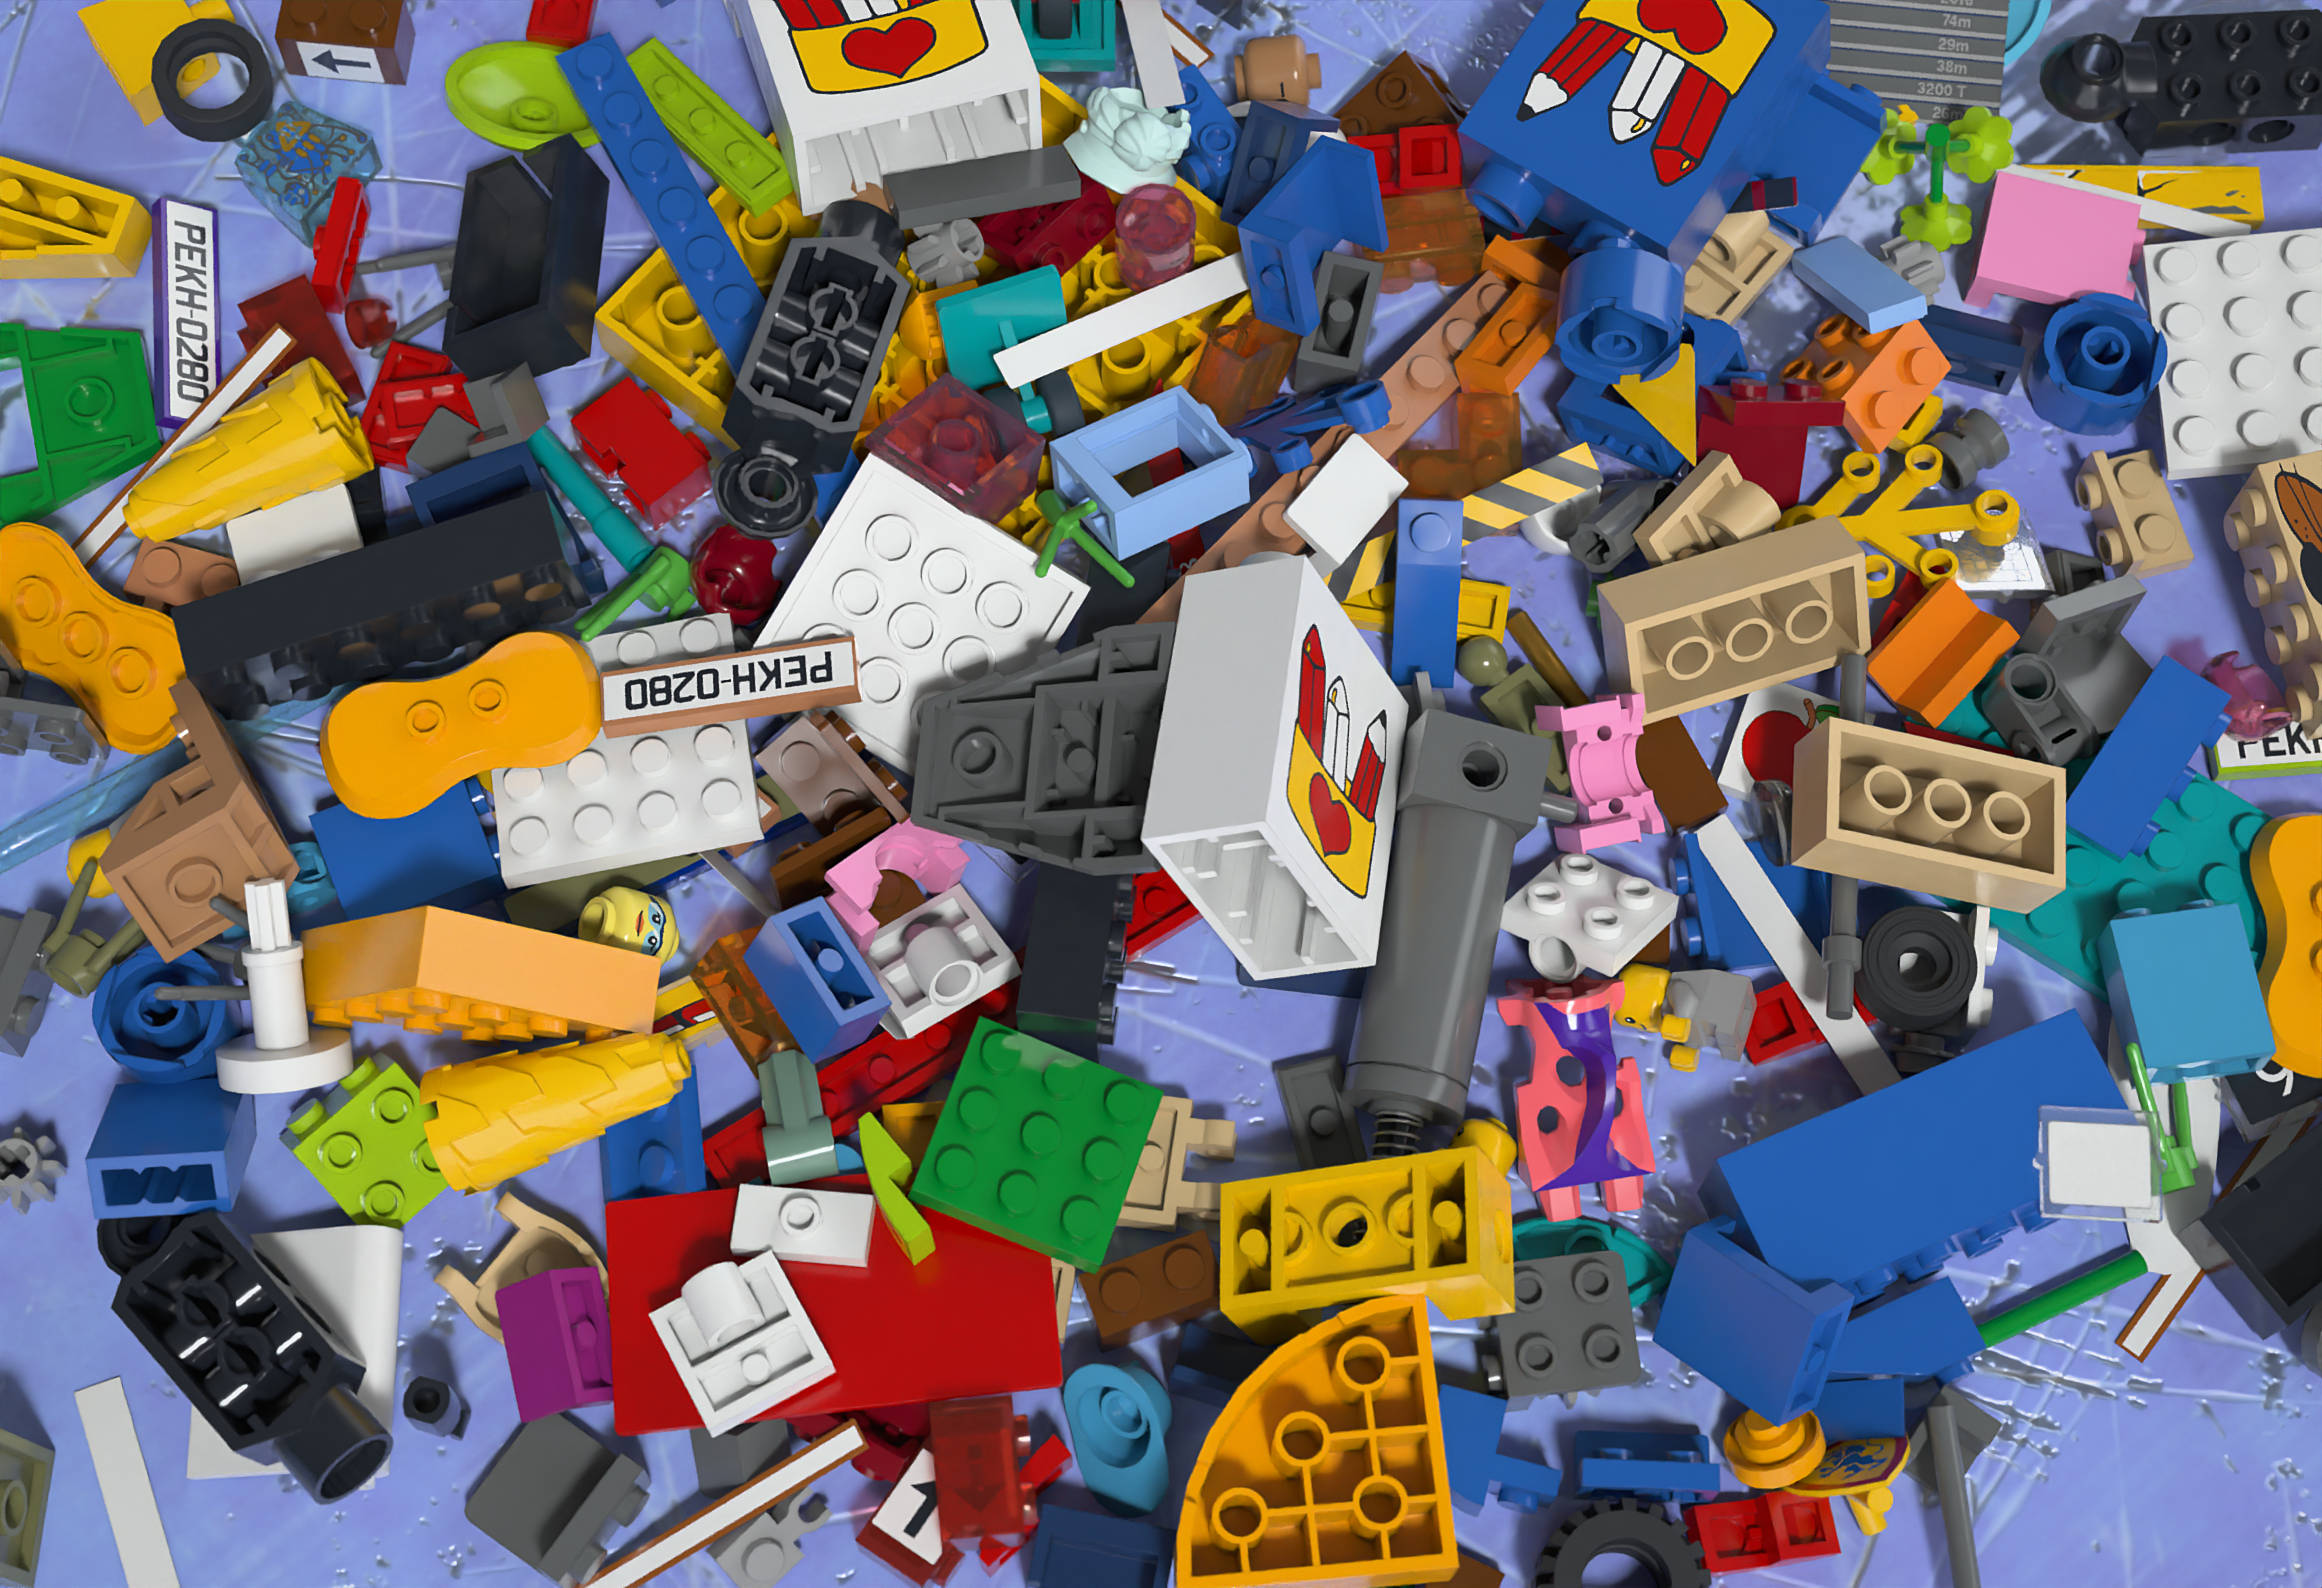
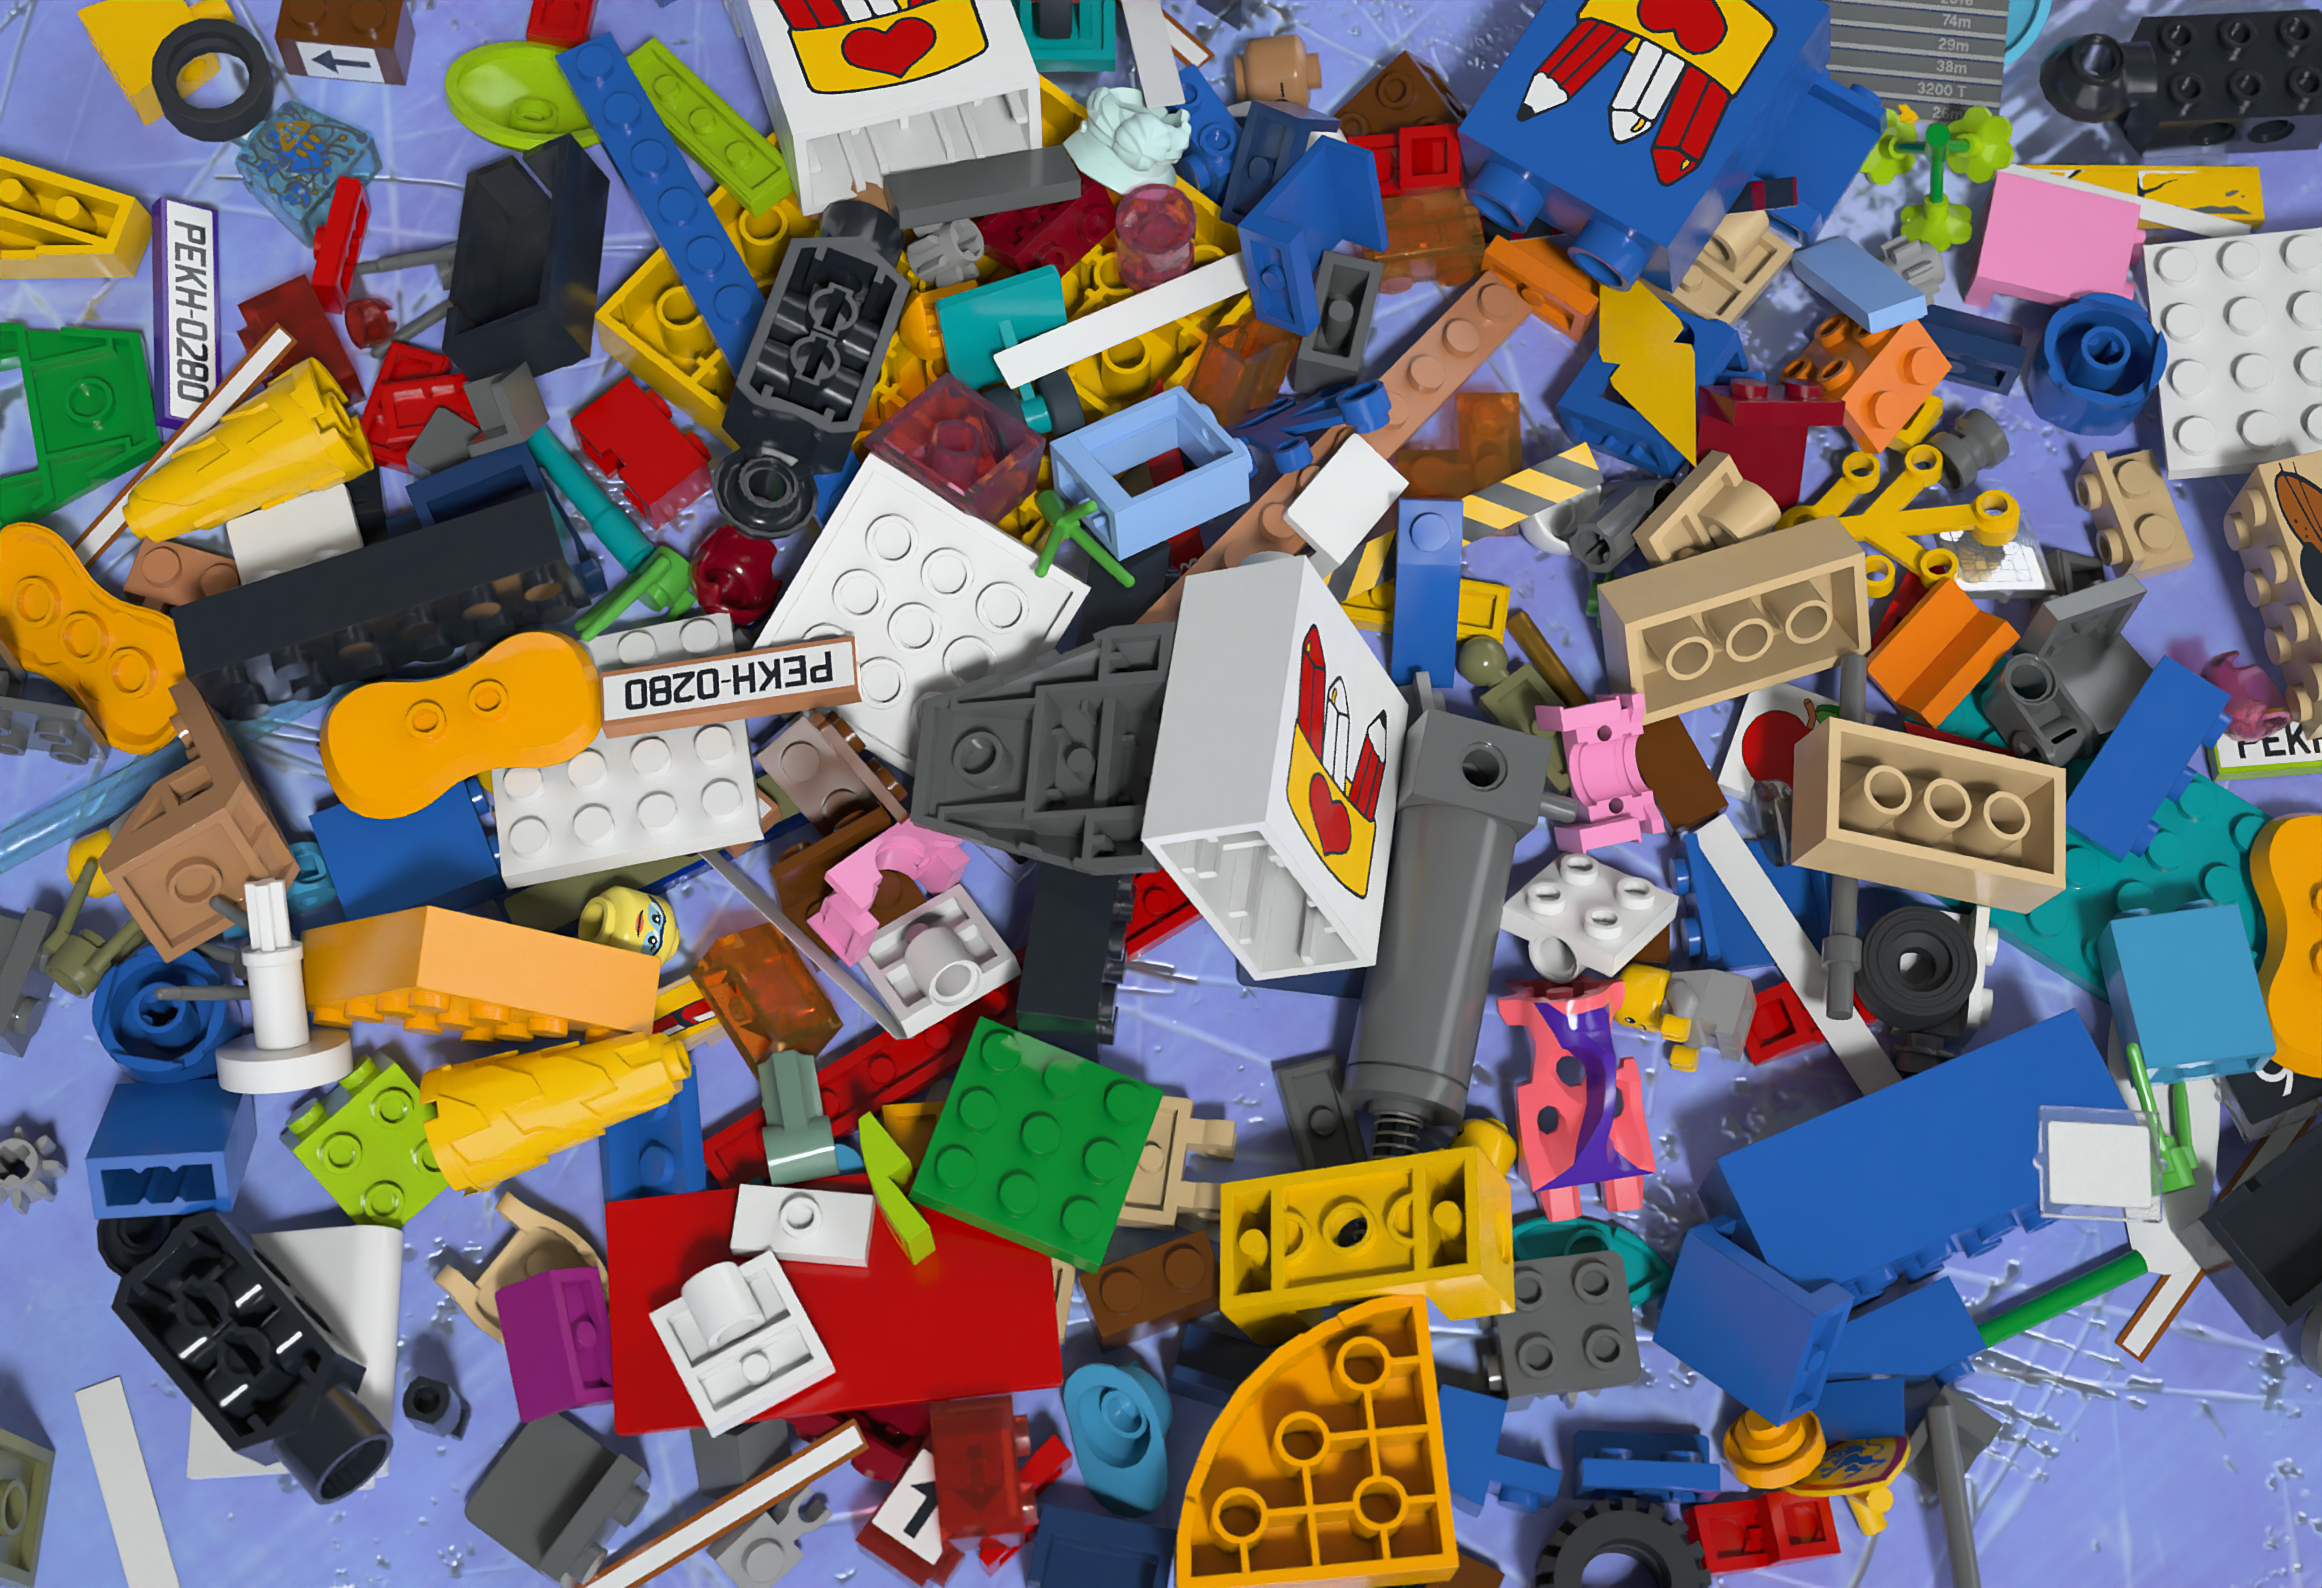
(816, 979): blue brick -> none
(1510, 342): orange panel -> none
(1620, 313): blue brick -> none

